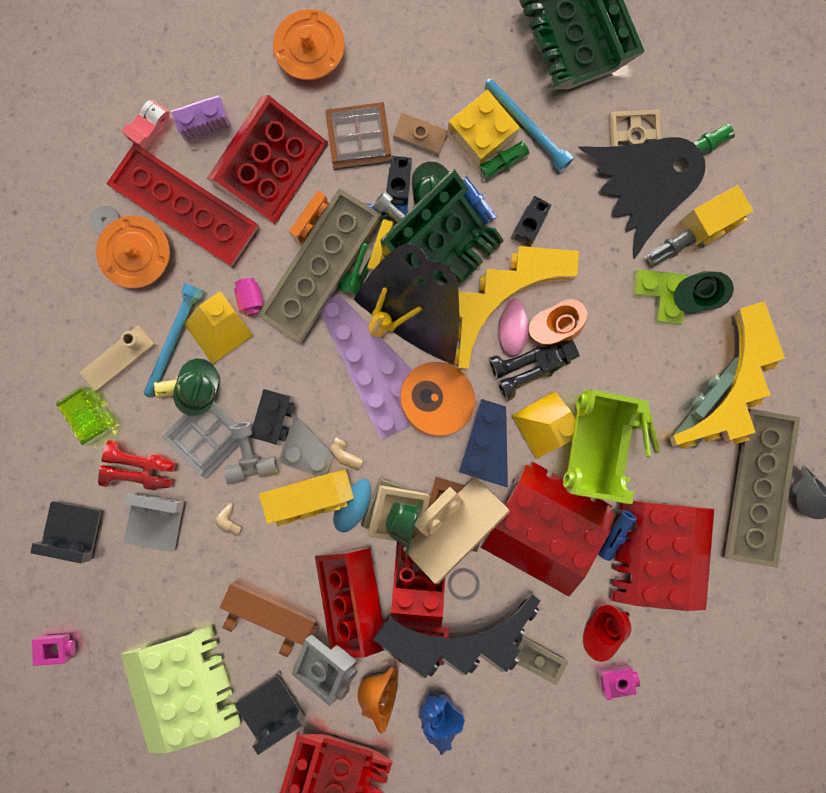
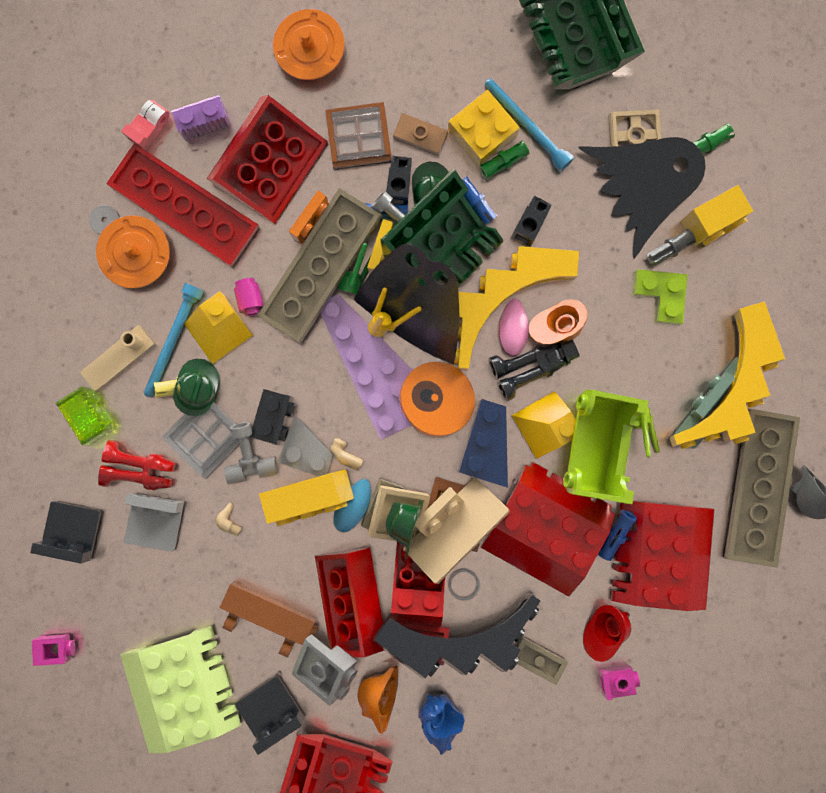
(703, 292): dark green piece -> none

